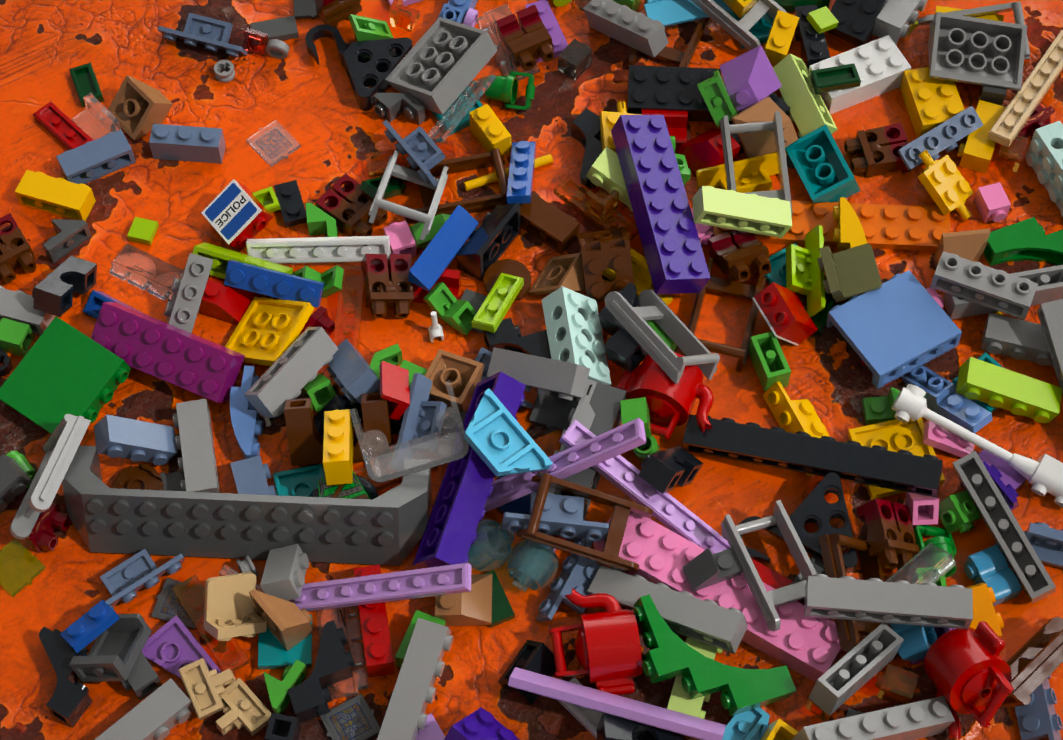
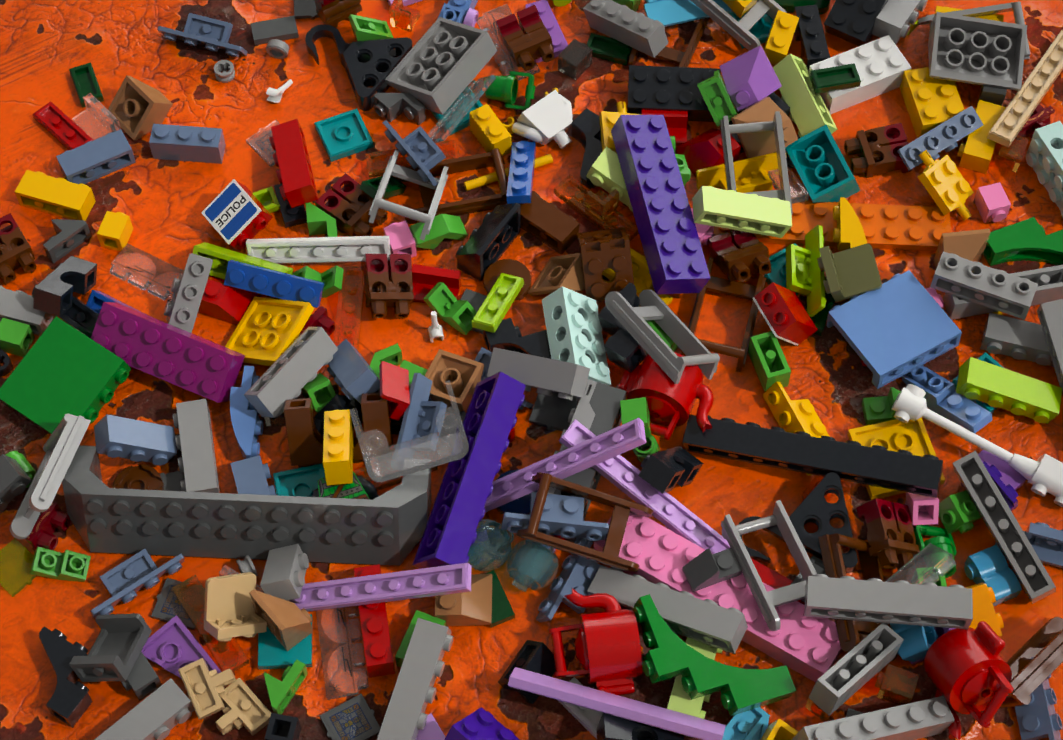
(60, 566): none -> bright green slope
(81, 317): none -> black plate
(89, 626): blue plate -> none
(115, 230): none -> yellow brick
(142, 231): lime tile -> none
(255, 41): clear red tile -> none
(276, 94): none -> white hand
(293, 163): none -> red brick
(331, 666): black arch -> none
(344, 135): none -> teal tile
(442, 249): blue slope -> none
(502, 440): medium azure wing -> none
(545, 120): none -> white torso
(609, 49): none -> dark green tile
(797, 190): none -> clear tile
(822, 20): lime tile -> none
(945, 440): bright pink plate -> none

